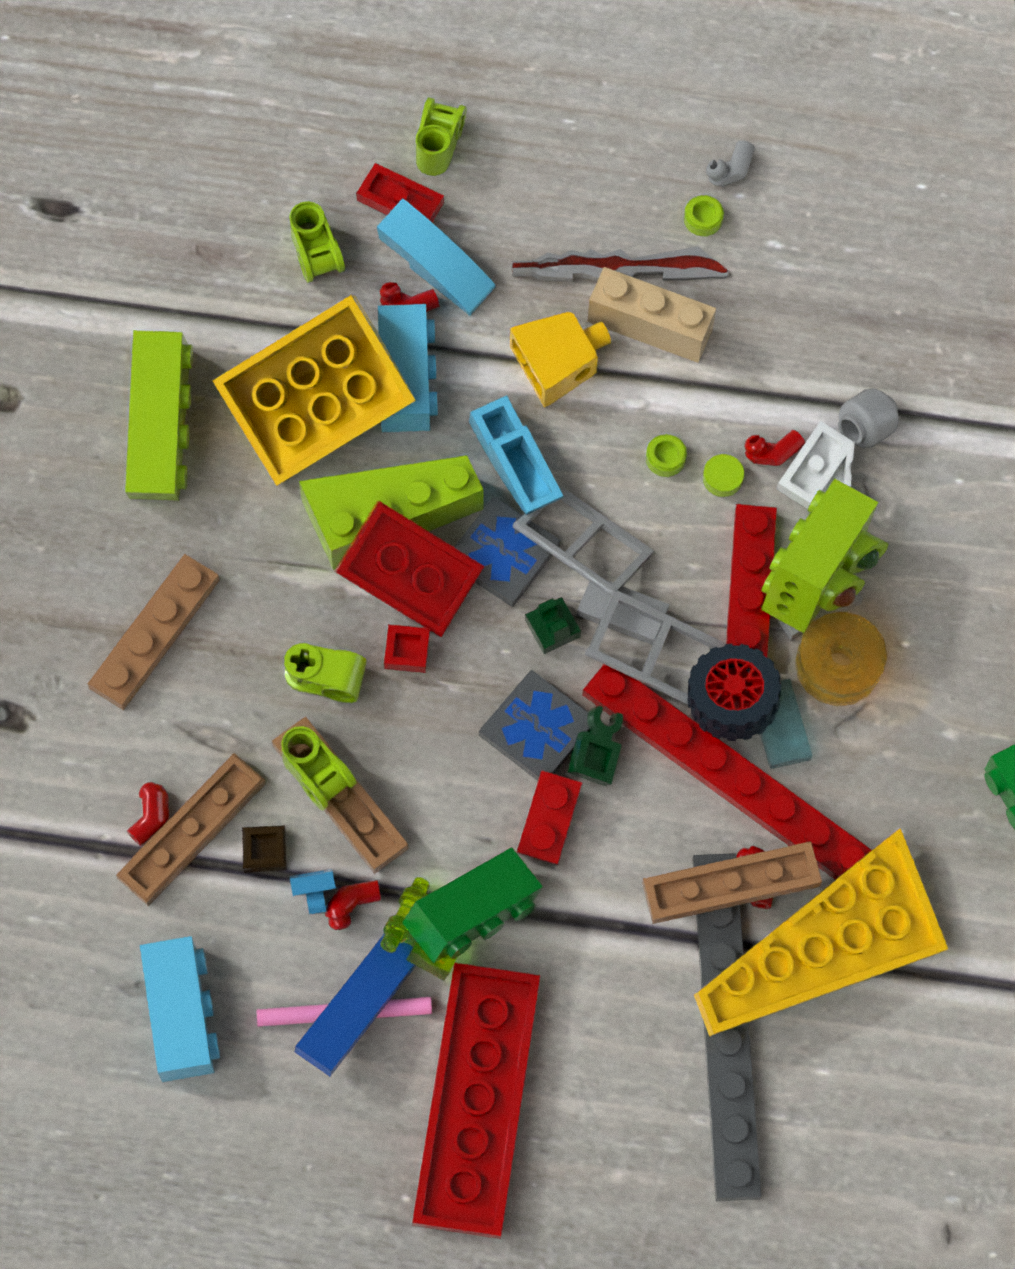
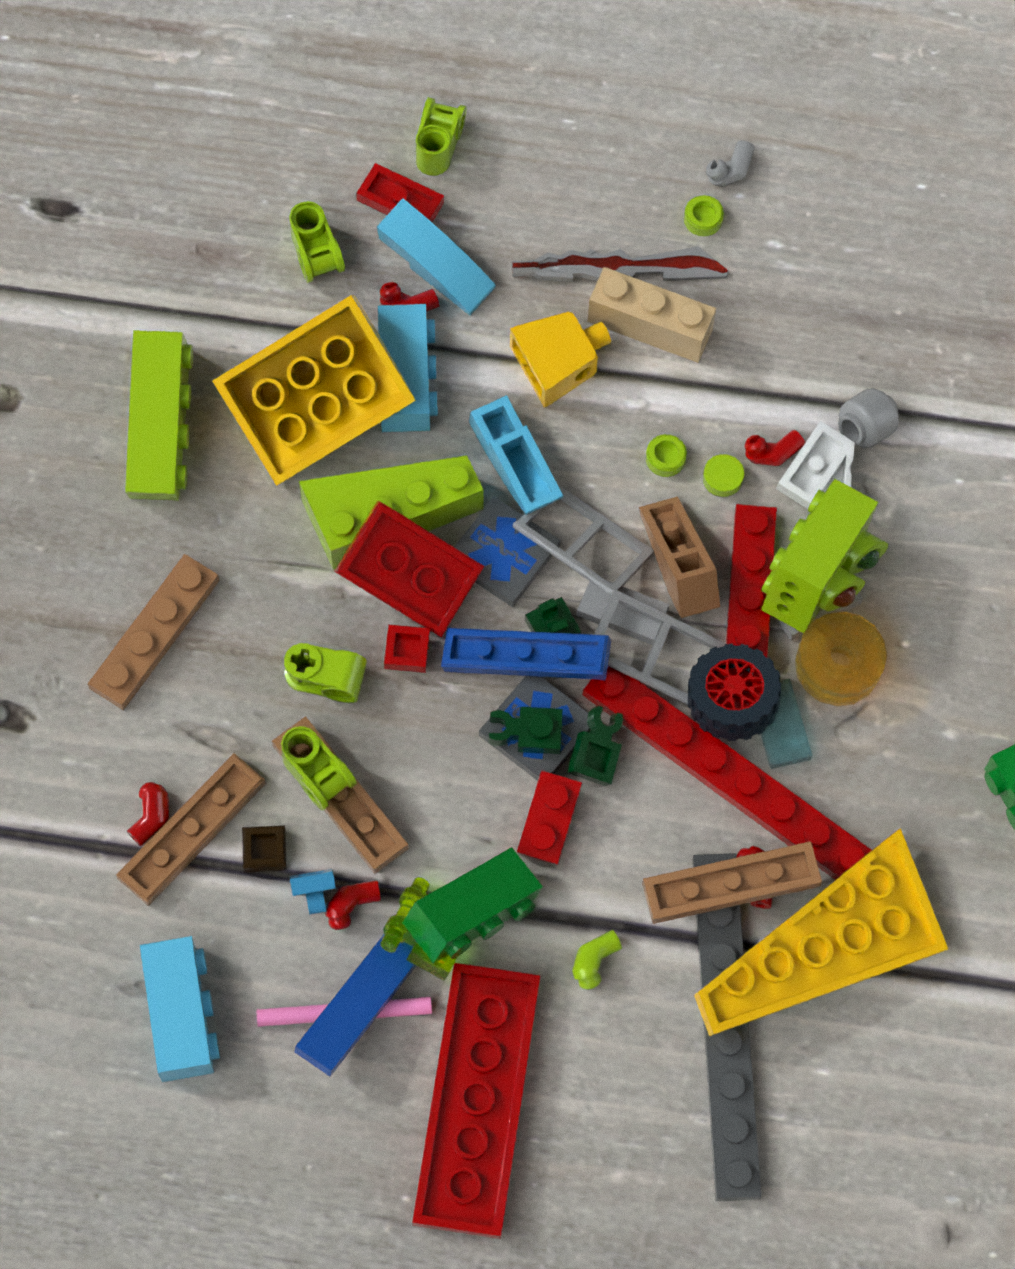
(526, 653): none -> blue tile
(536, 729): none -> dark green plate
(590, 956): none -> lime arm
(681, 557): none -> medium nougat slope

